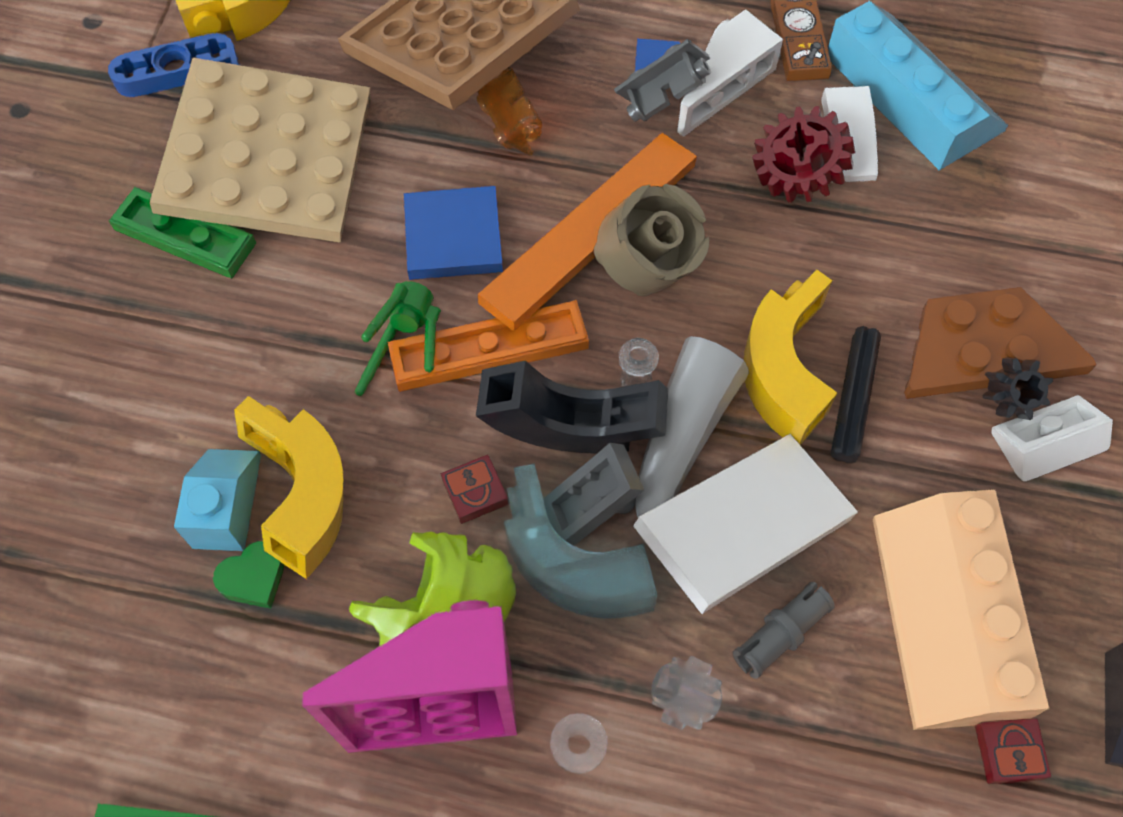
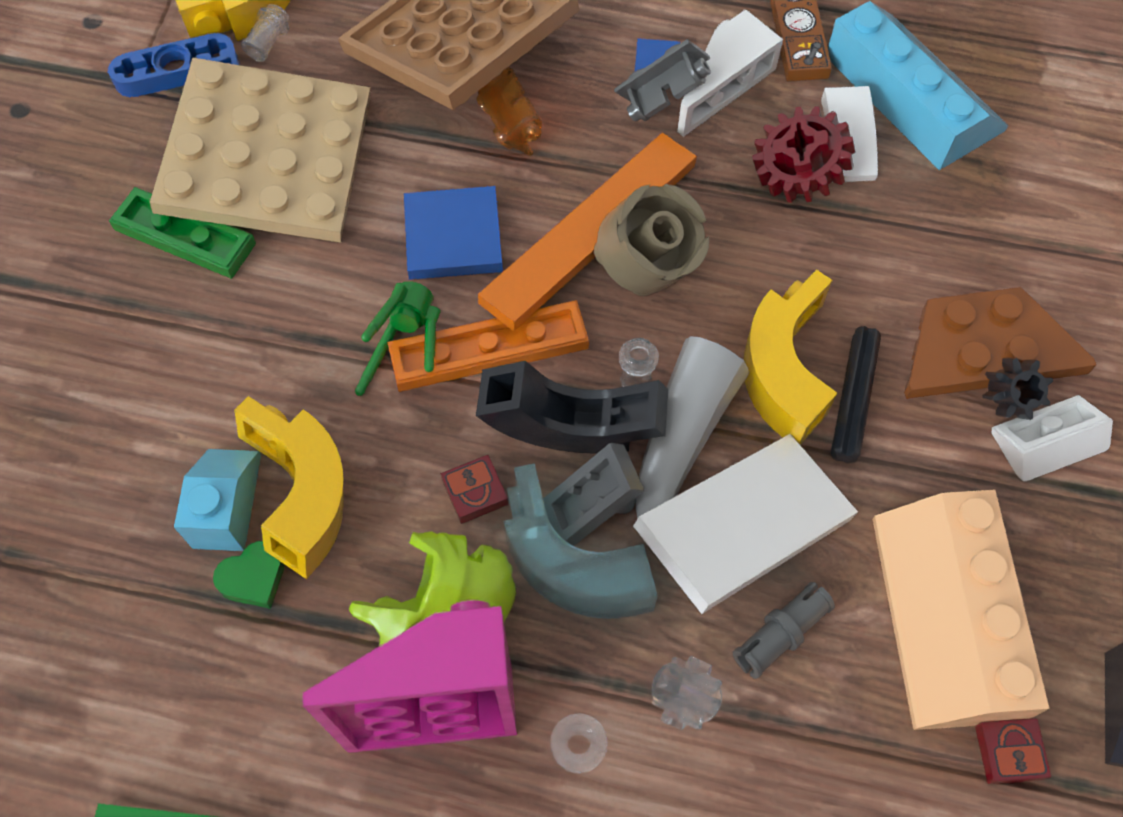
(270, 25): none -> clear pin

